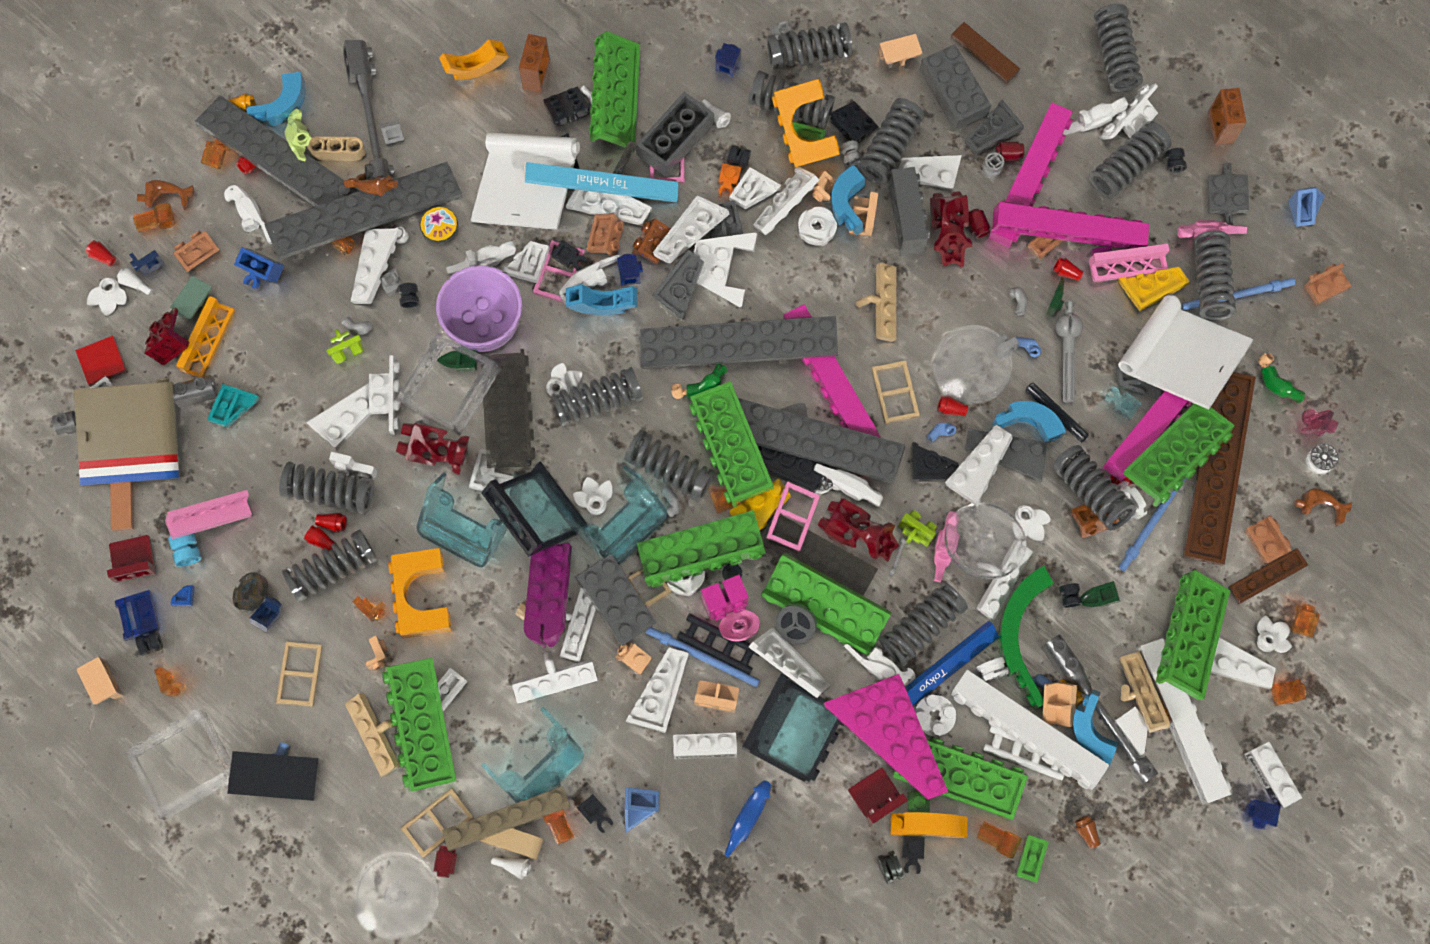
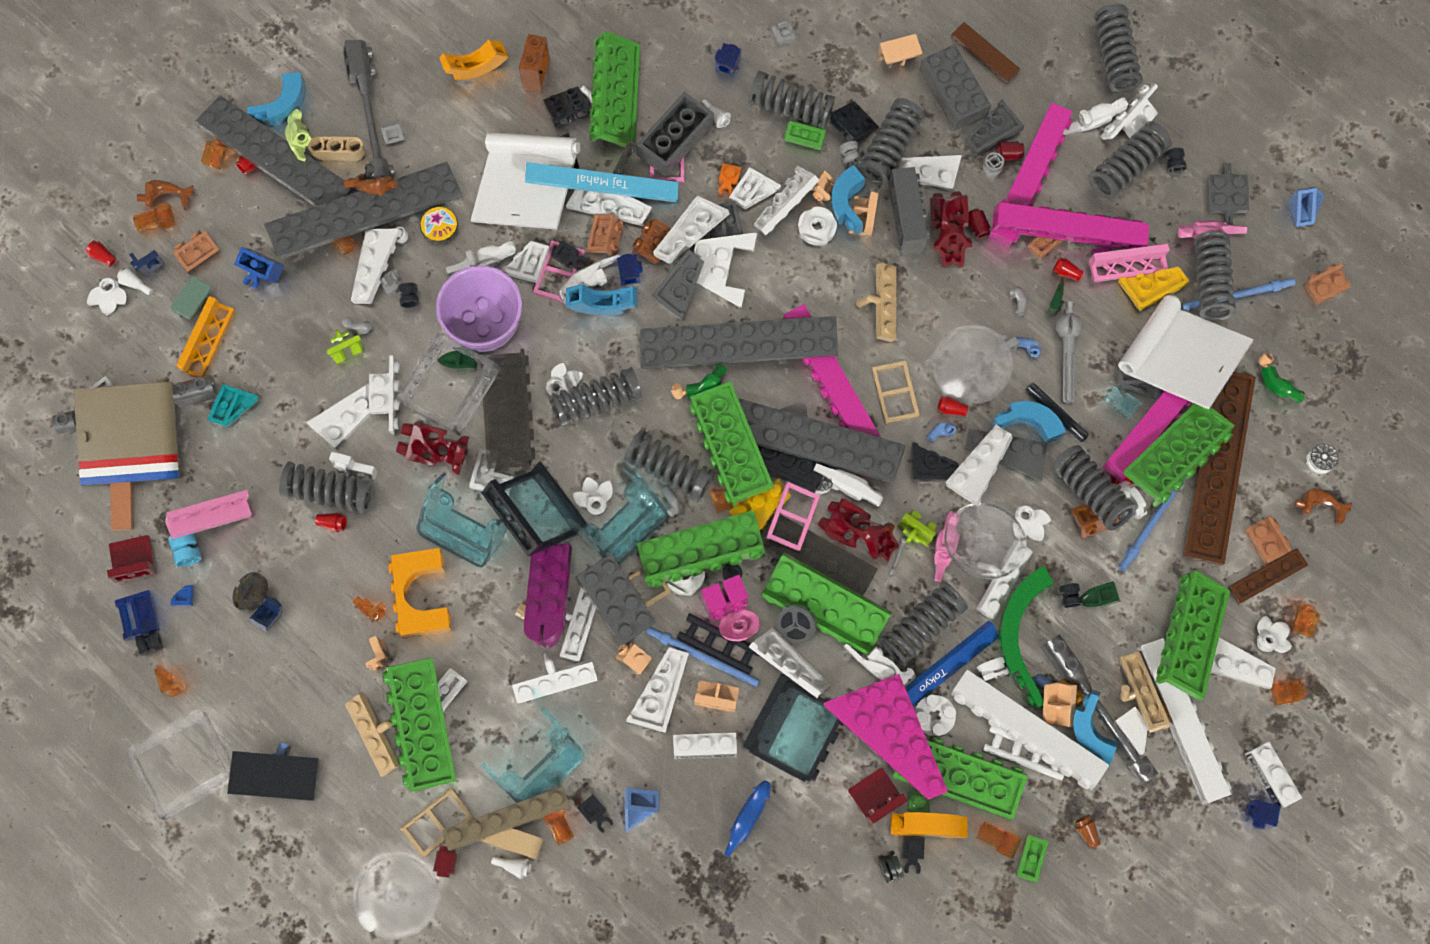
(99, 681): light nougat panel -> none
(101, 360): red tile -> none
(163, 342): dark red bracket -> none
(243, 101): light orange cone -> none
(247, 209): white animal -> none
(314, 675): tan window -> none
(317, 537): red cone -> none
(363, 549): dark grey piece -> none
(739, 156): black wheel -> none
(802, 150): light orange arch -> none
(841, 36): dark grey piece -> none
(1229, 113): dark orange window -> none
(1318, 422): clear pink hips -> none

